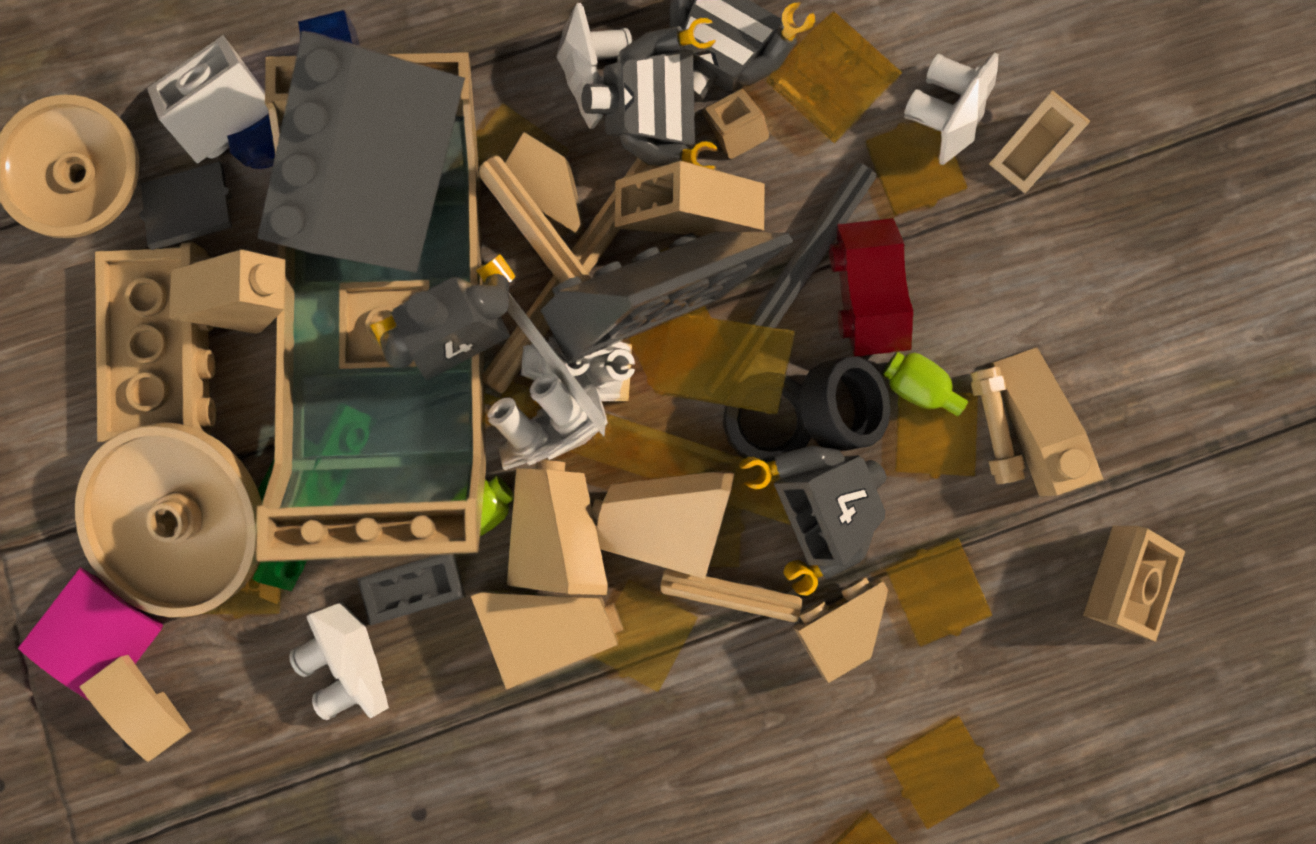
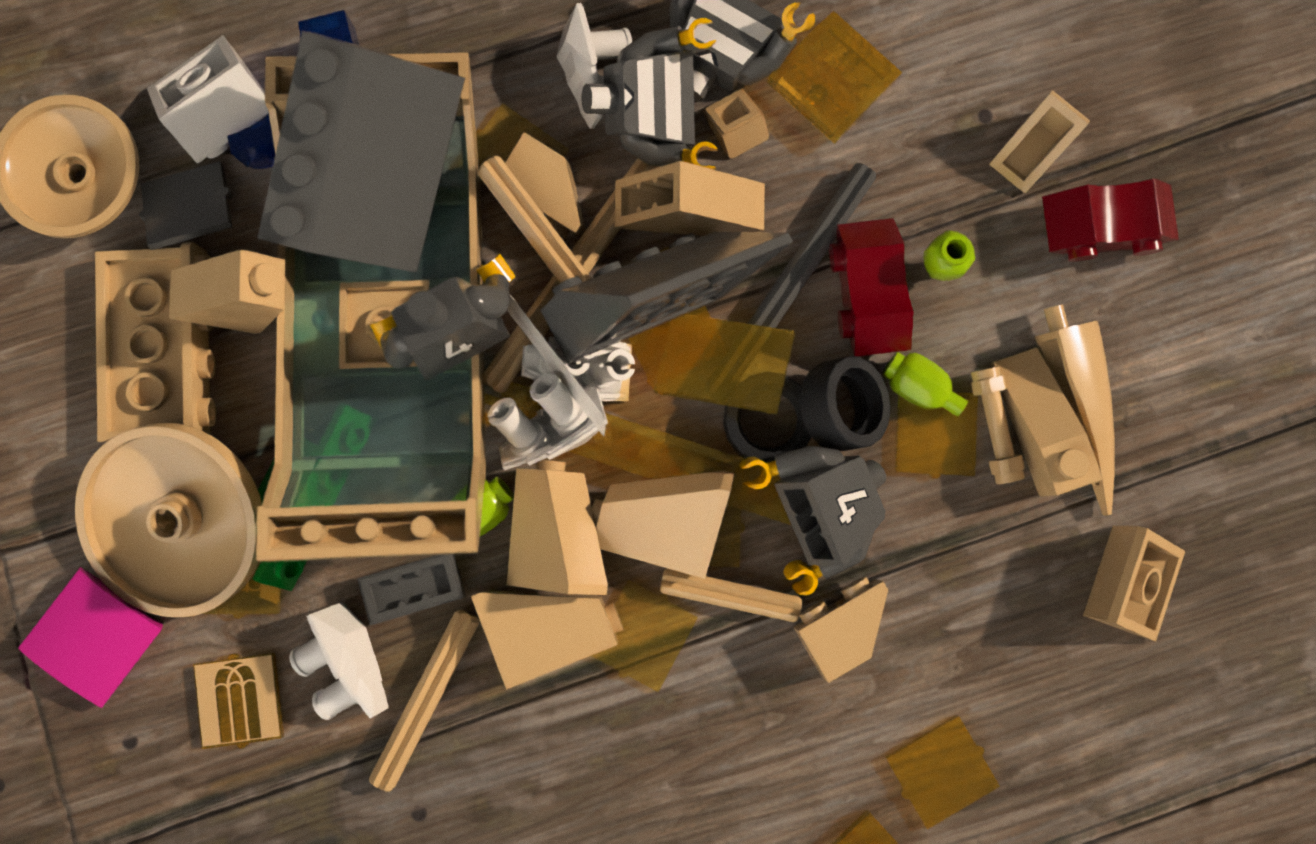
(134, 710): tan slope -> none
(238, 700): none -> piece
(424, 700): none -> tan axle
(911, 169): clear yellow piece -> none
(938, 592): clear yellow piece -> none
(948, 256): none -> lime plant
(959, 120): white connector -> none
(1081, 371): none -> tan piece
(1110, 219): none -> dark red brick

